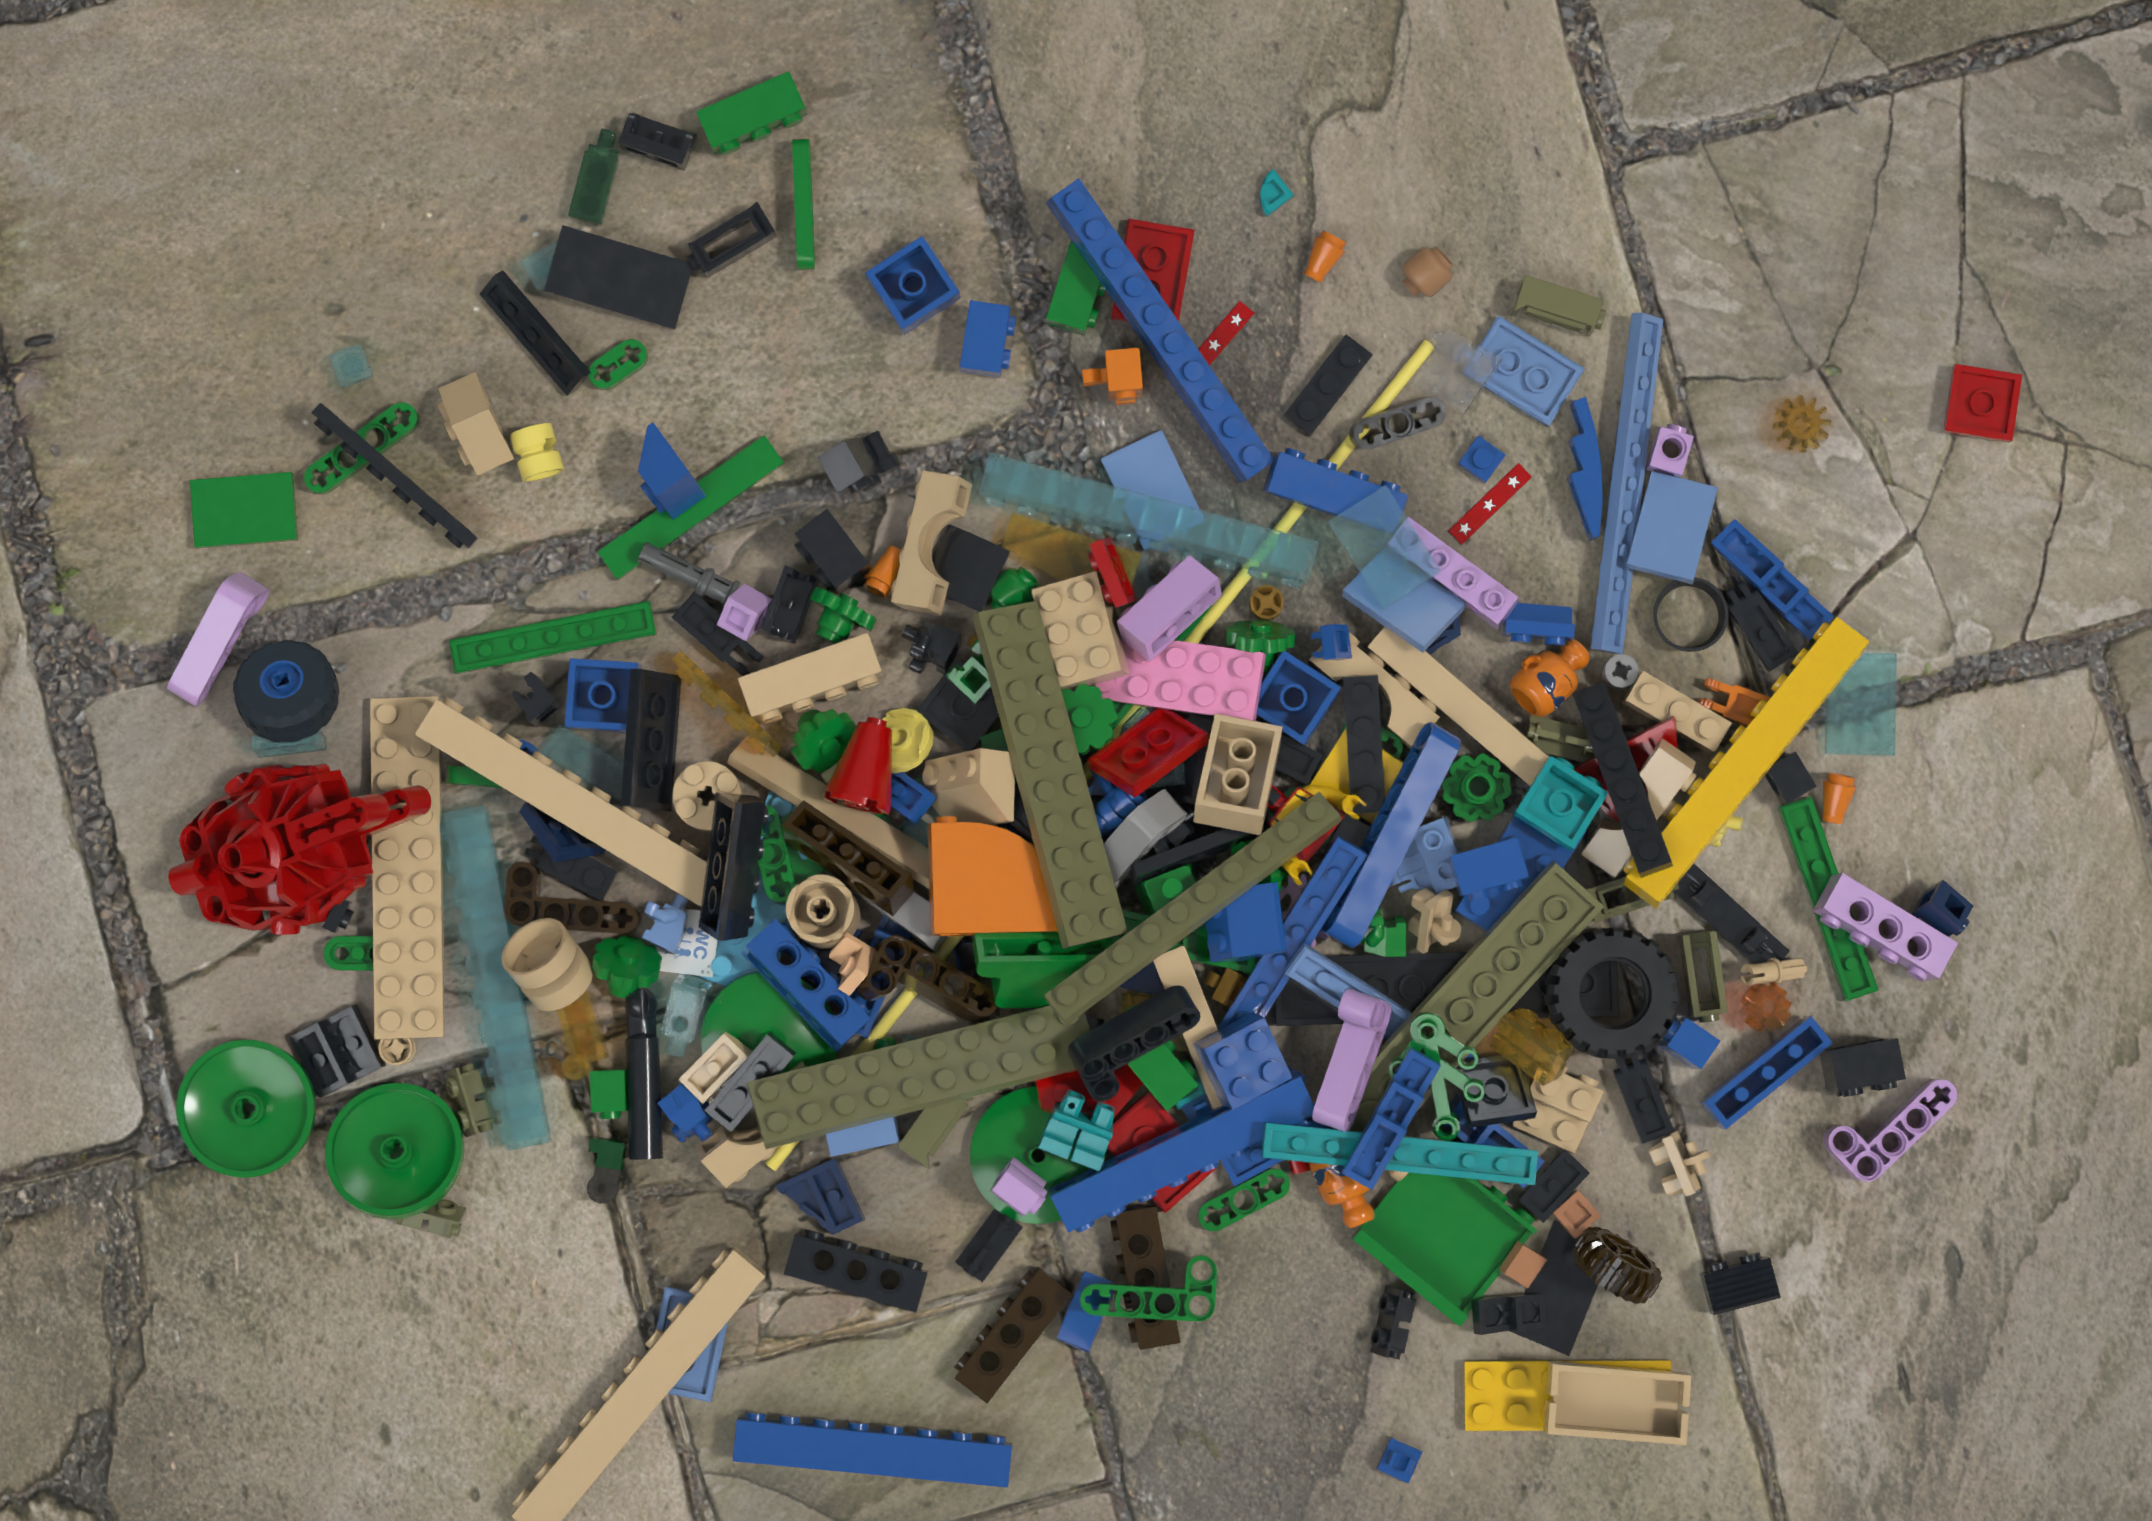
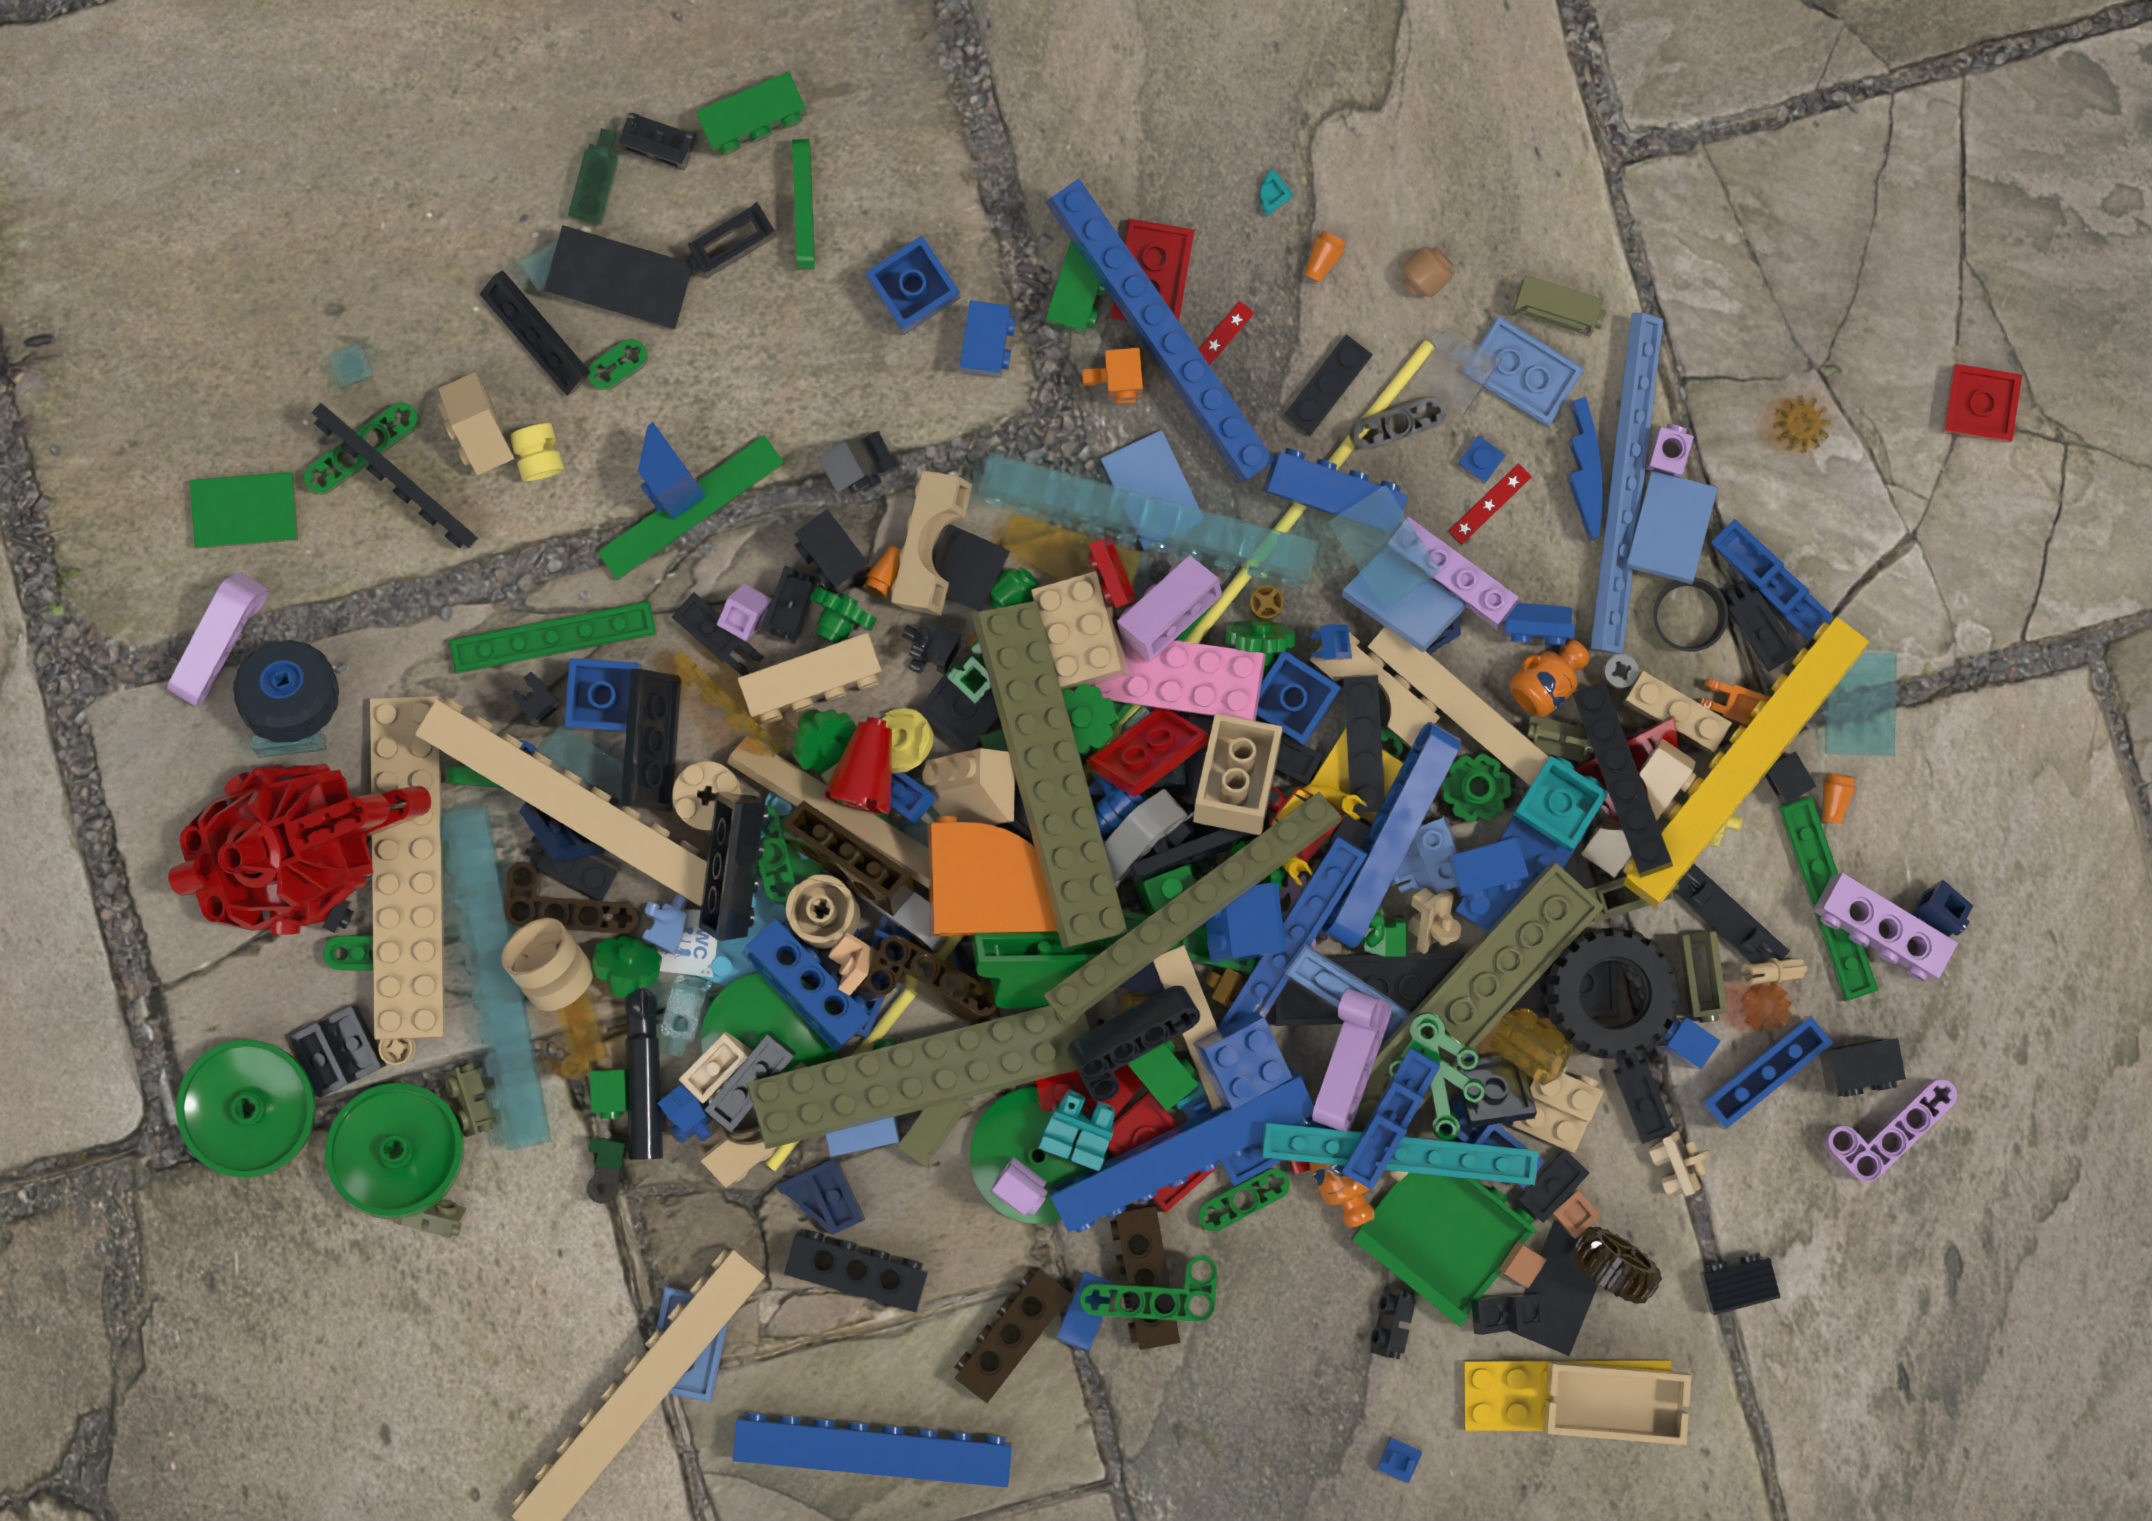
(703, 581): dark grey pin -> none
(988, 1245): black hinge -> none

